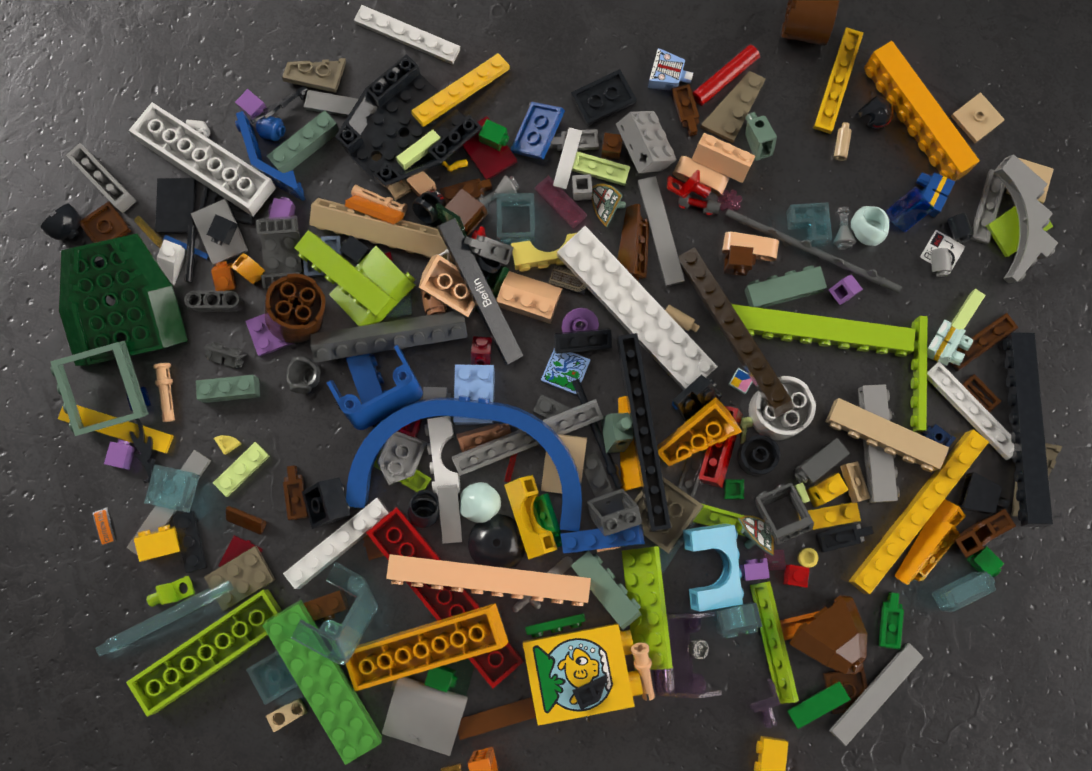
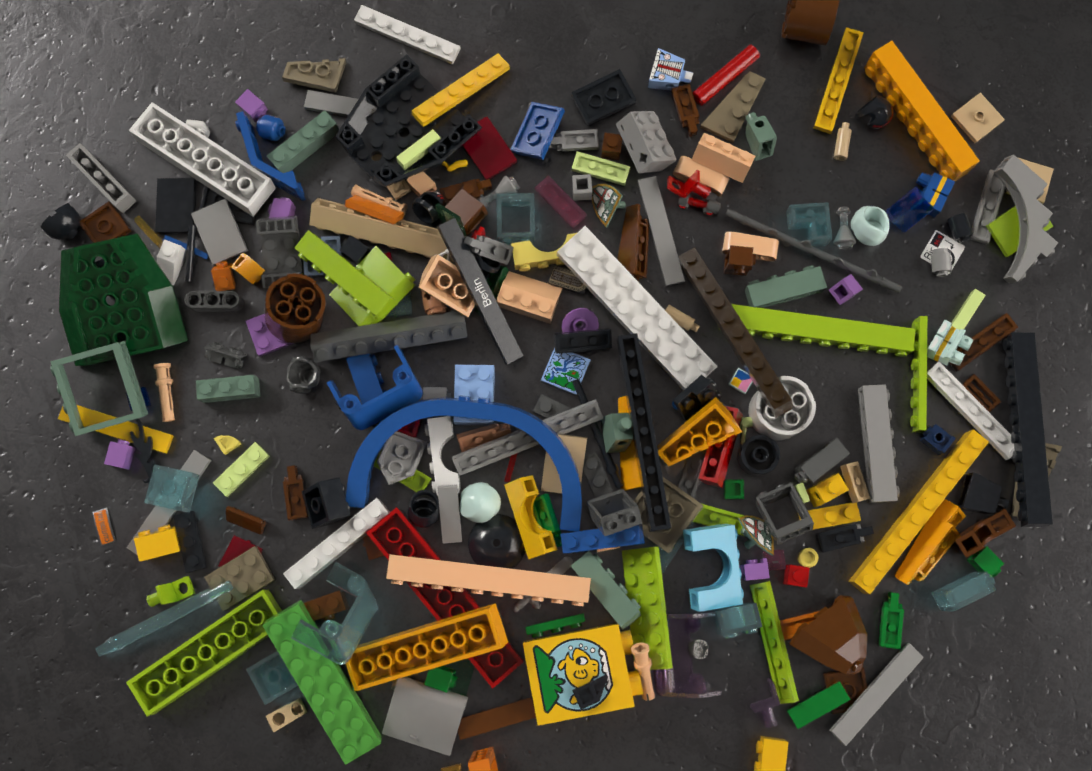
(222, 230): black brick -> none
(275, 107): black piece -> none
(481, 350): dark red bracket -> none
(493, 135): green brick -> none
(567, 158): white sticker -> none
(730, 200): clear pink plant -> none
(887, 435): tan brick -> none

